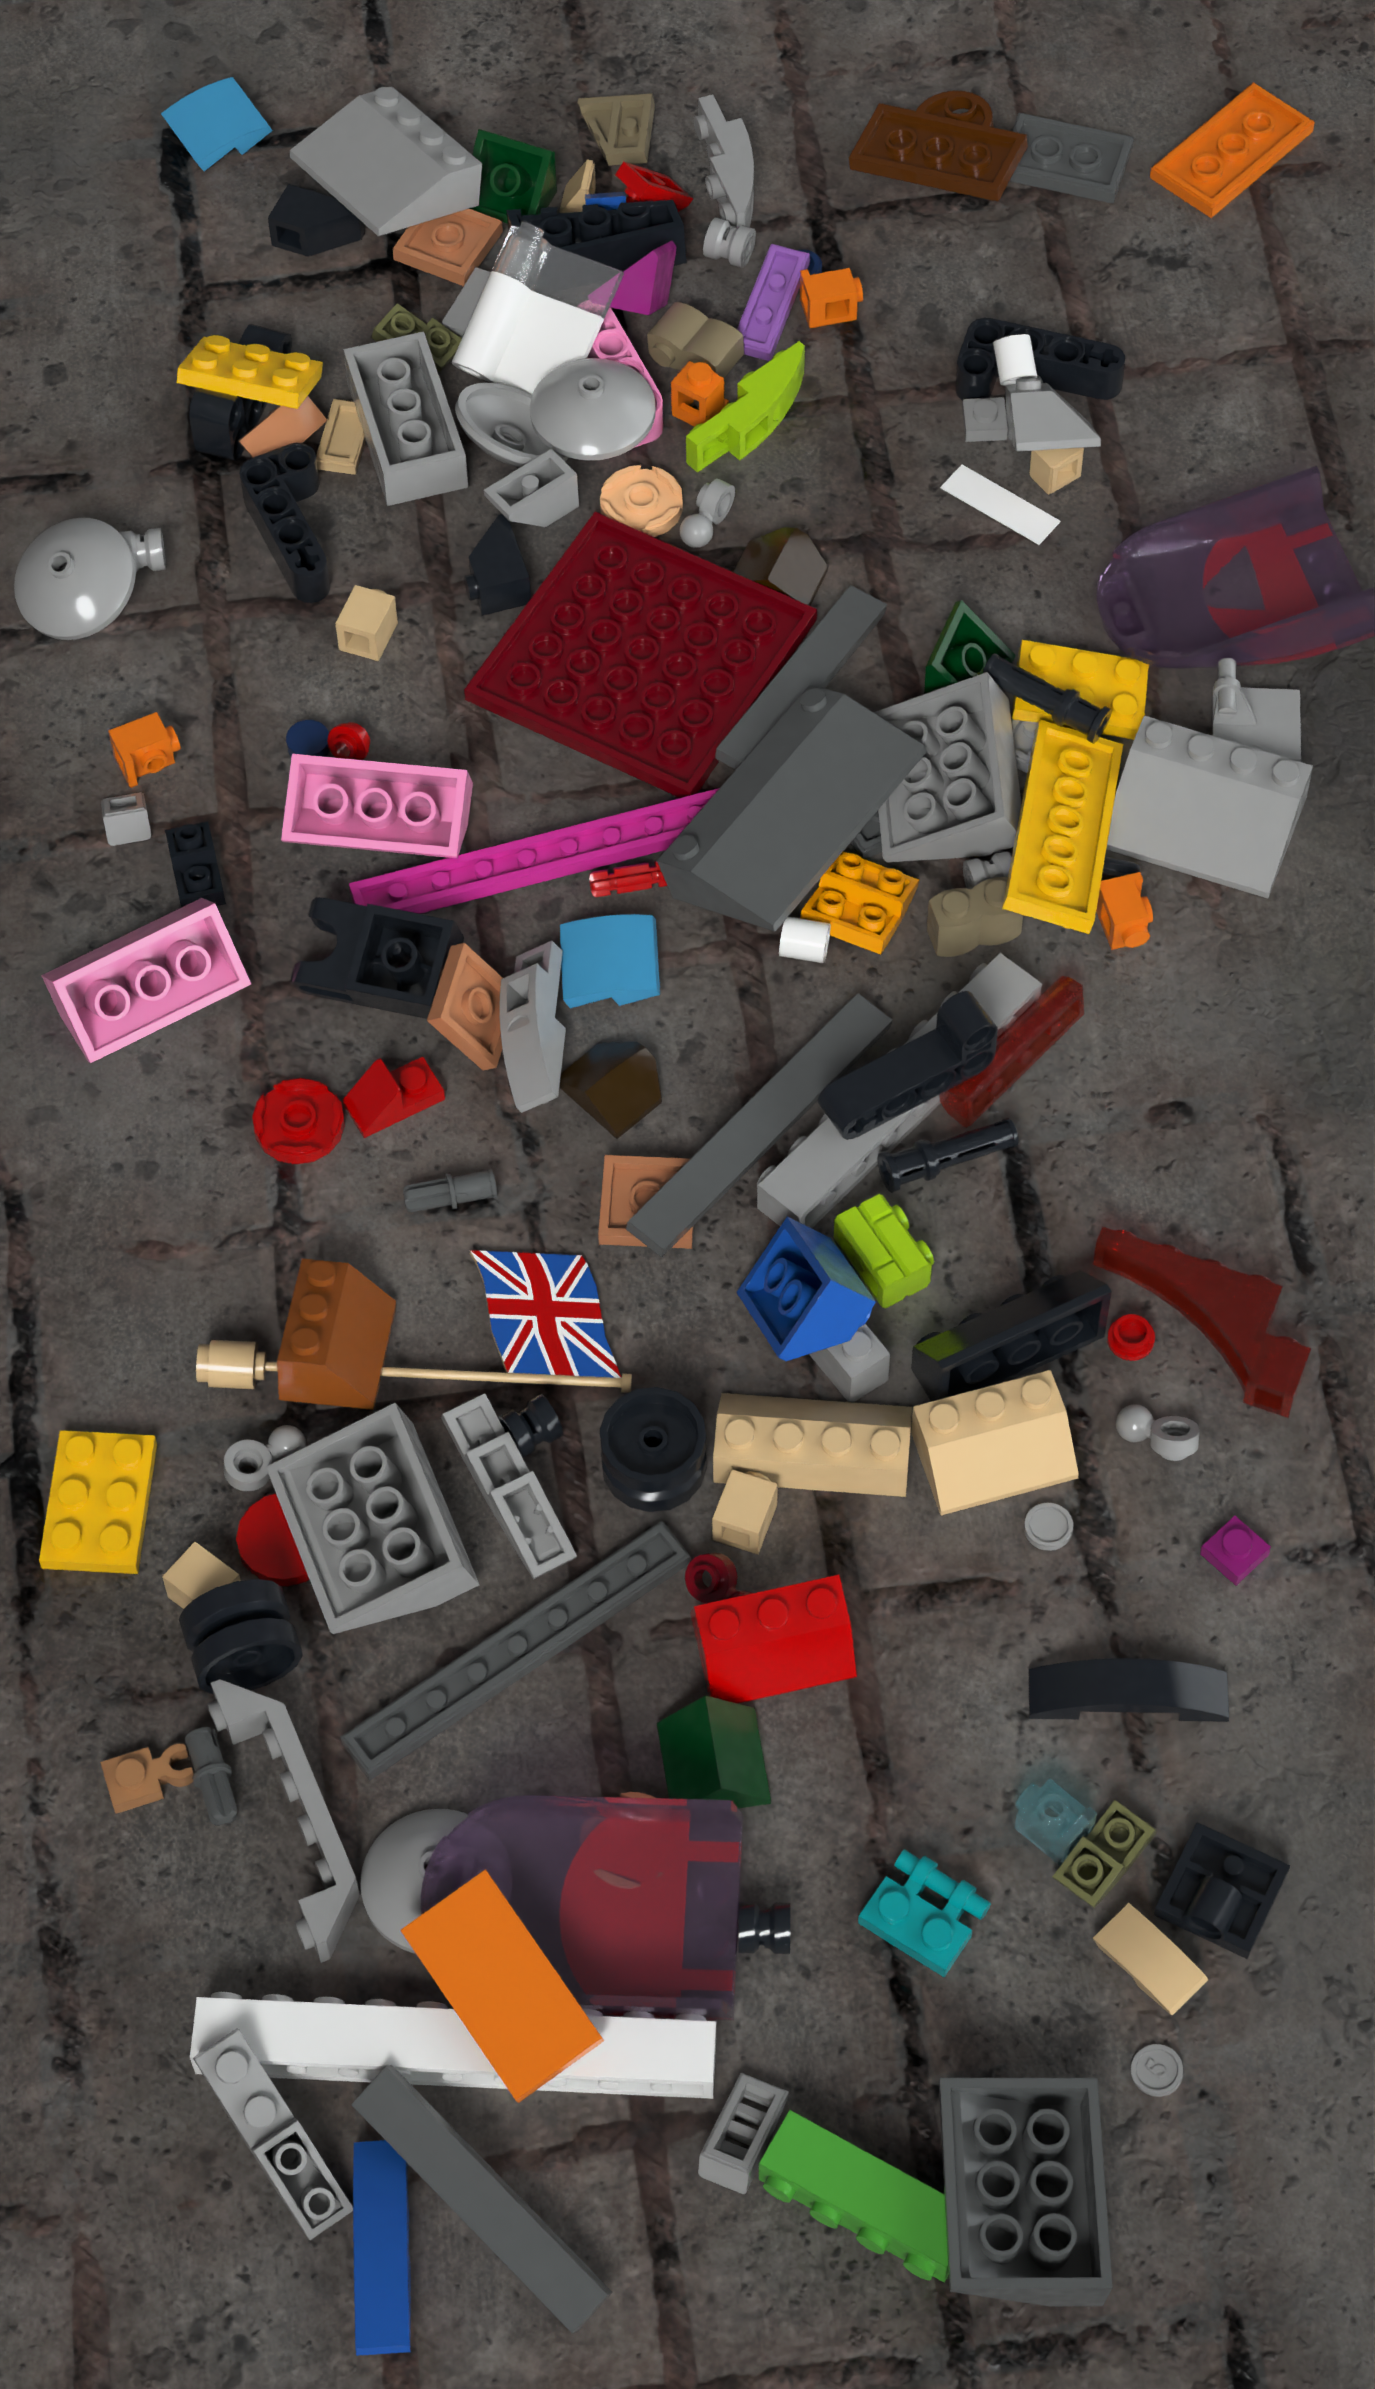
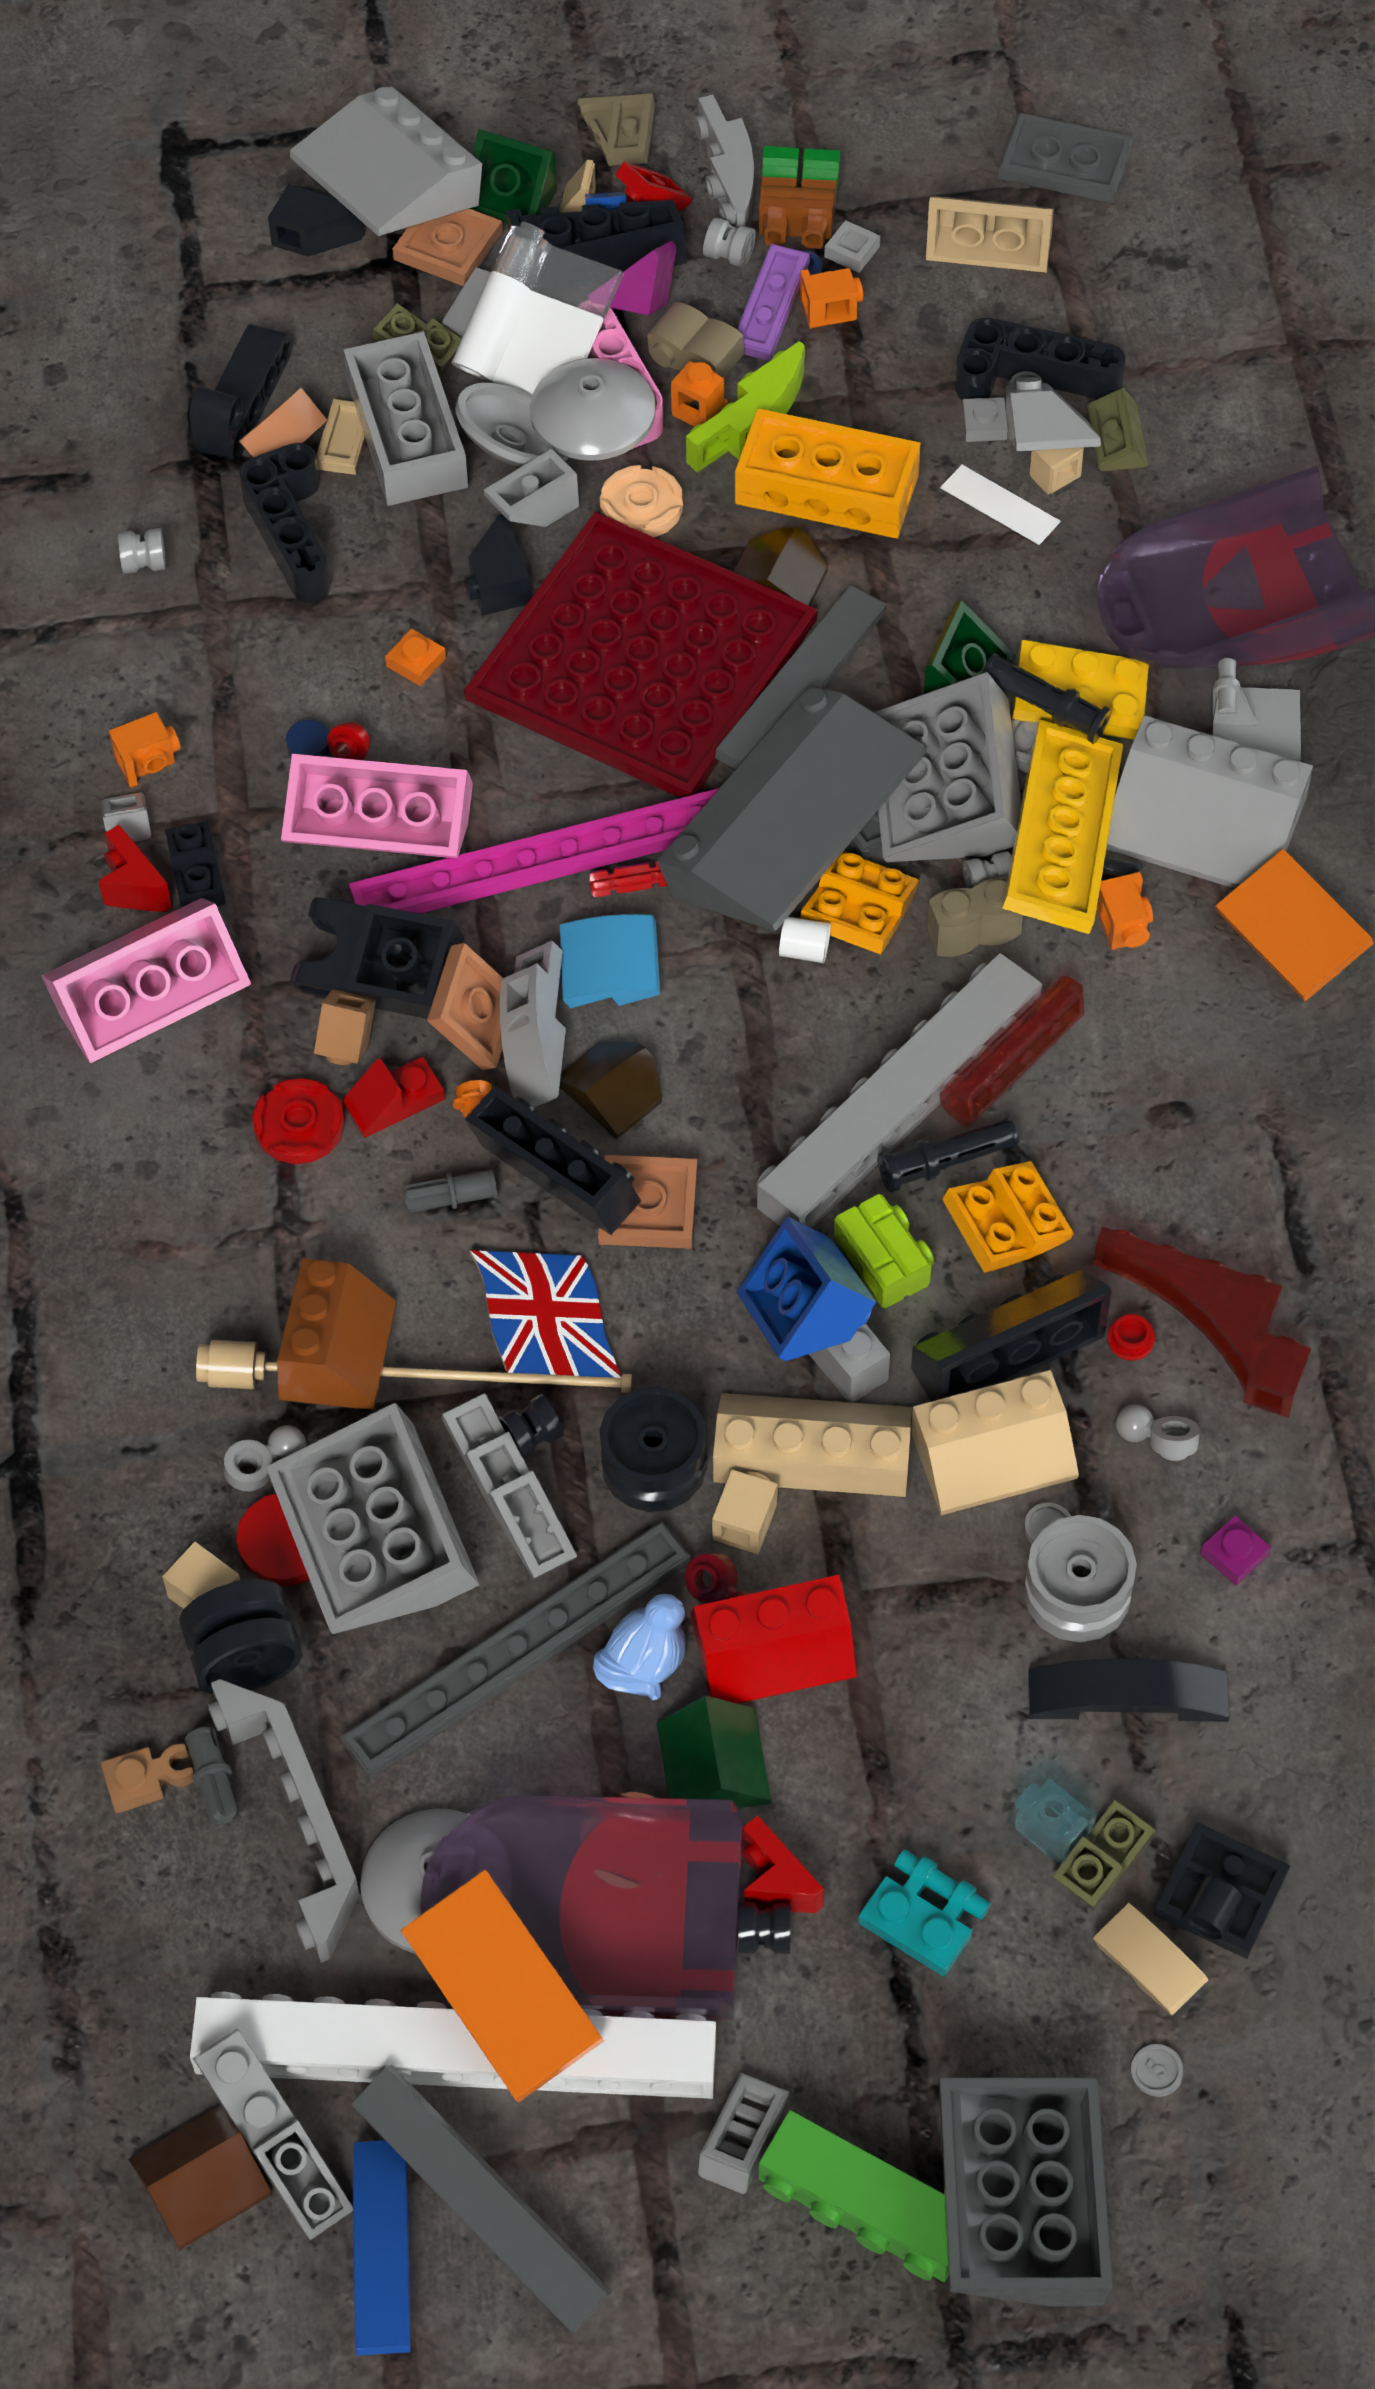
(90, 587): light grey dish -> none
(98, 1502): yellow plate -> none
(133, 879): none -> red slope
(200, 2176): none -> reddish brown slope
(216, 121): dark azure slope -> none
(250, 371): yellow plate -> none
(344, 1027): none -> medium nougat brick
(366, 622): tan brick -> none
(415, 657): none -> orange plate
(470, 1095): none -> orange plate
(554, 1159): none -> black brick
(644, 1648): none -> light blue hair
(714, 504): light grey plate -> none
(758, 1125): dark grey tile -> none
(784, 1875): none -> red slope
(793, 209): none -> dark orange hips
(827, 473): none -> light orange brick
(852, 246): none -> light grey plate
(914, 1072): black beam -> none
(940, 146): reddish brown plate -> none
(989, 233): none -> tan slope
(1007, 1216): none -> light orange slope
(1014, 358): white beam -> none
(1079, 1578): none -> light grey wheel
(1120, 430): none -> olive slope
(1232, 150): orange tile -> none
(1294, 925): none -> orange tile

